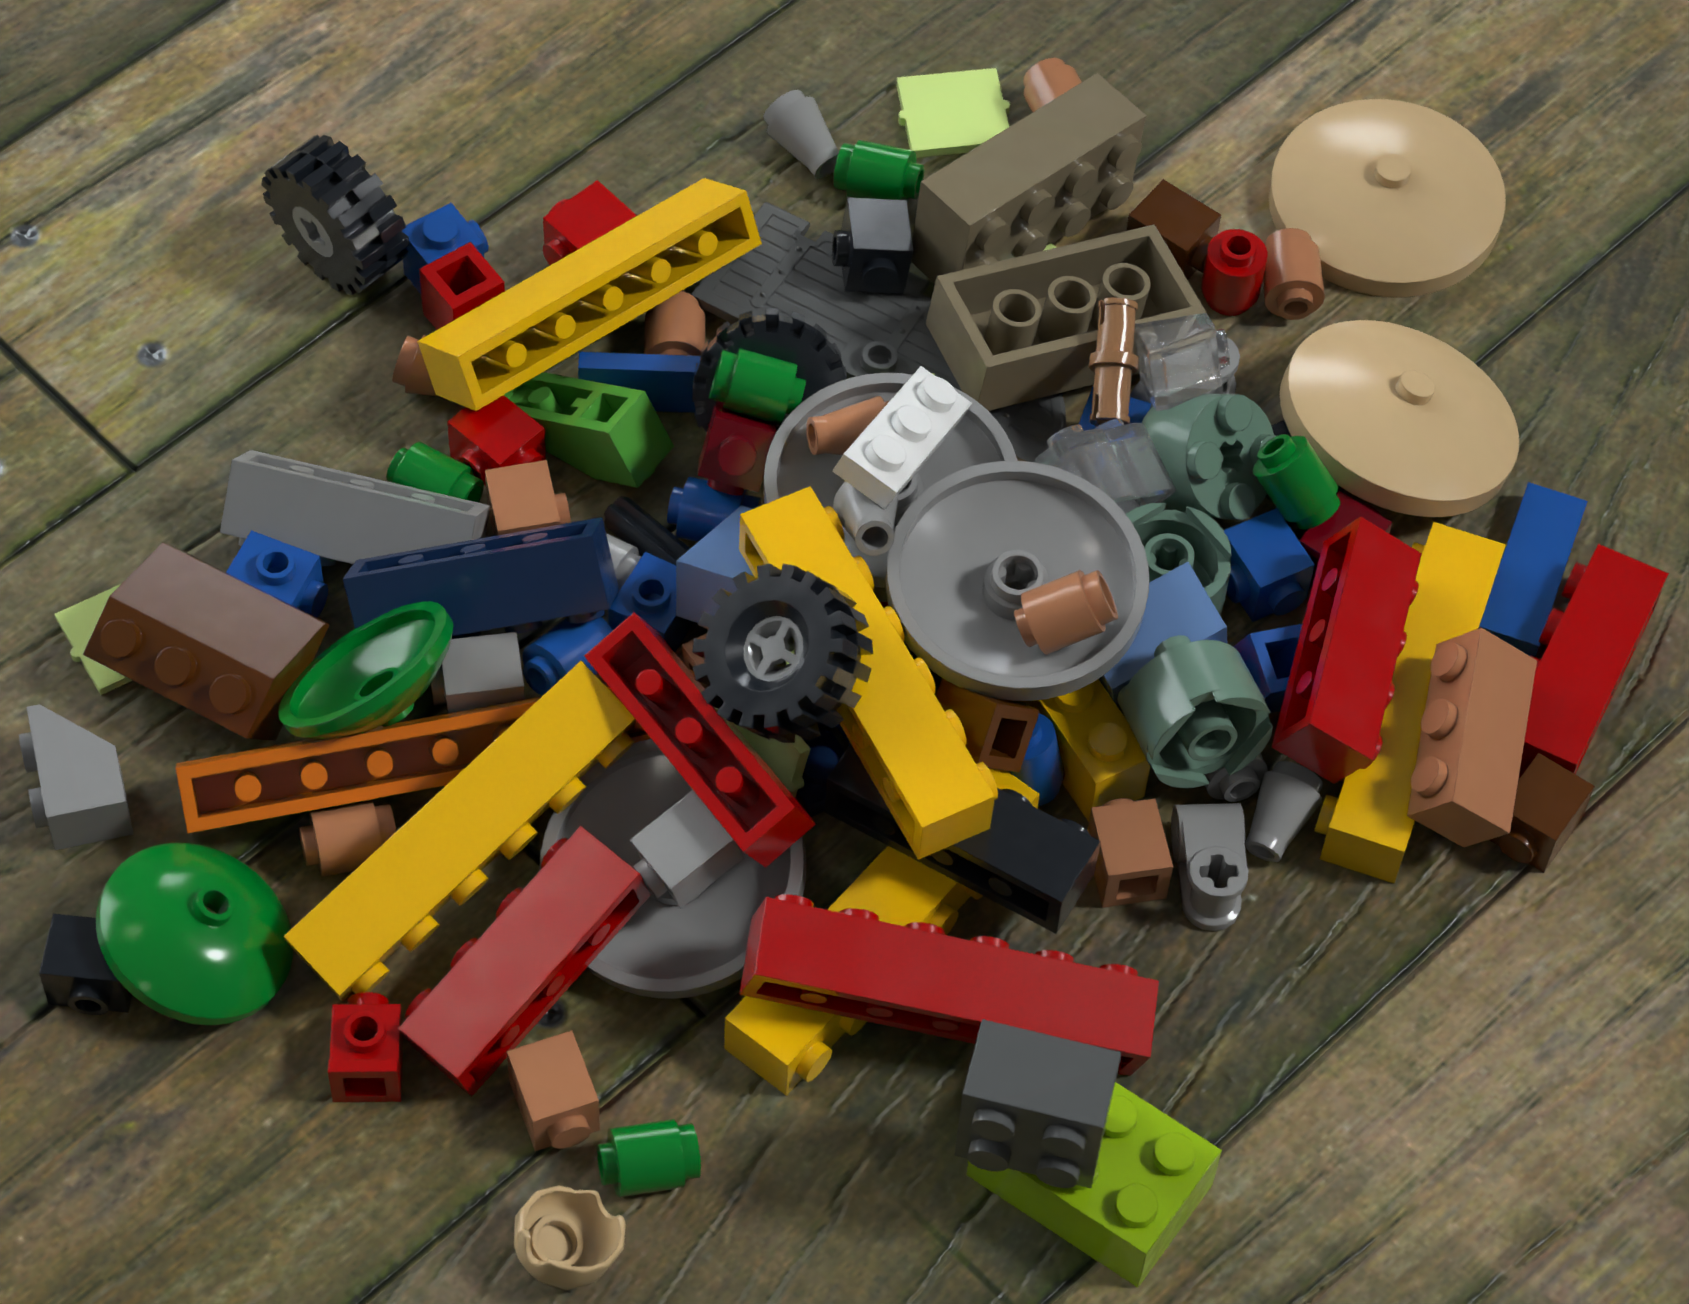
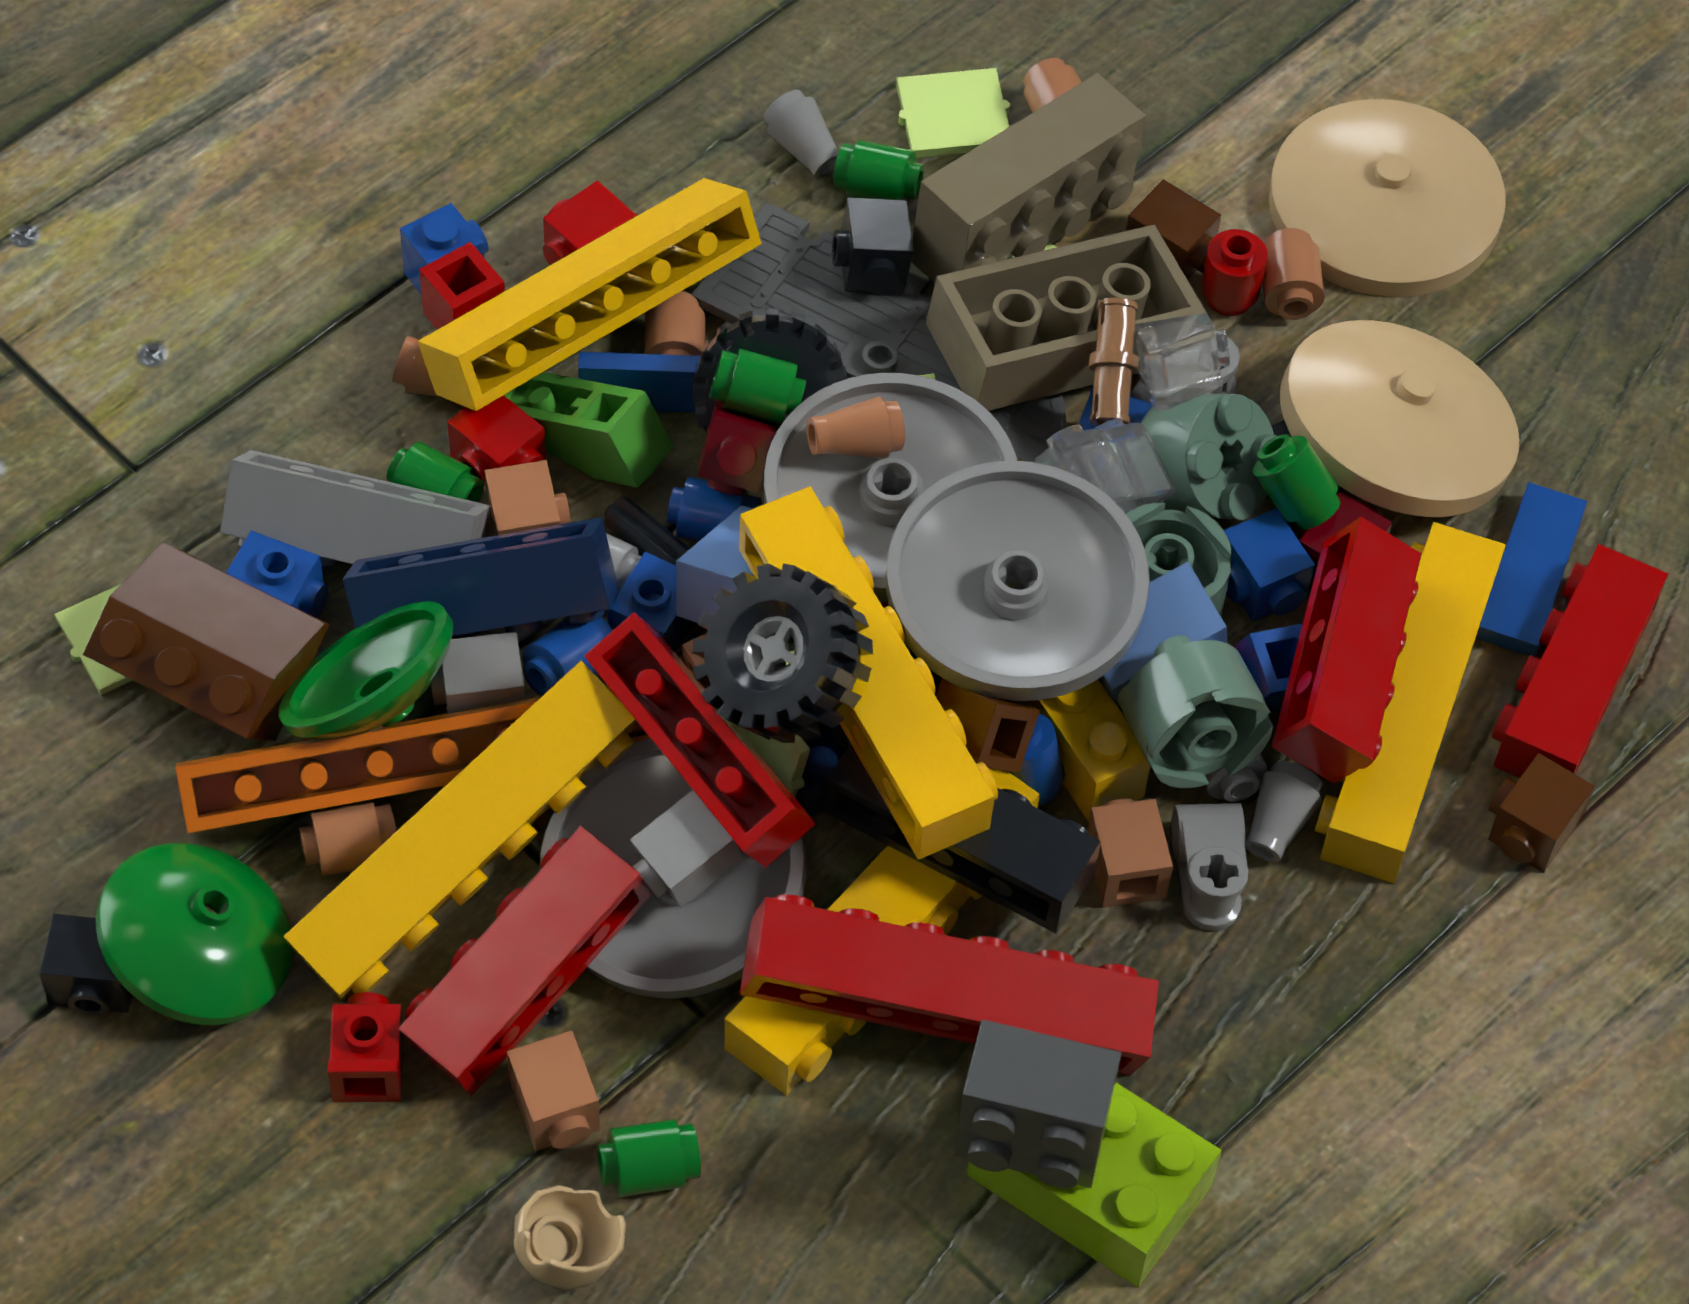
(79, 781): light grey slope -> none
(335, 214): black wheel -> none
(865, 520): light grey cone -> none
(902, 437): white plate -> none
(1065, 611): nougat brick -> none
(1472, 738): nougat brick -> none

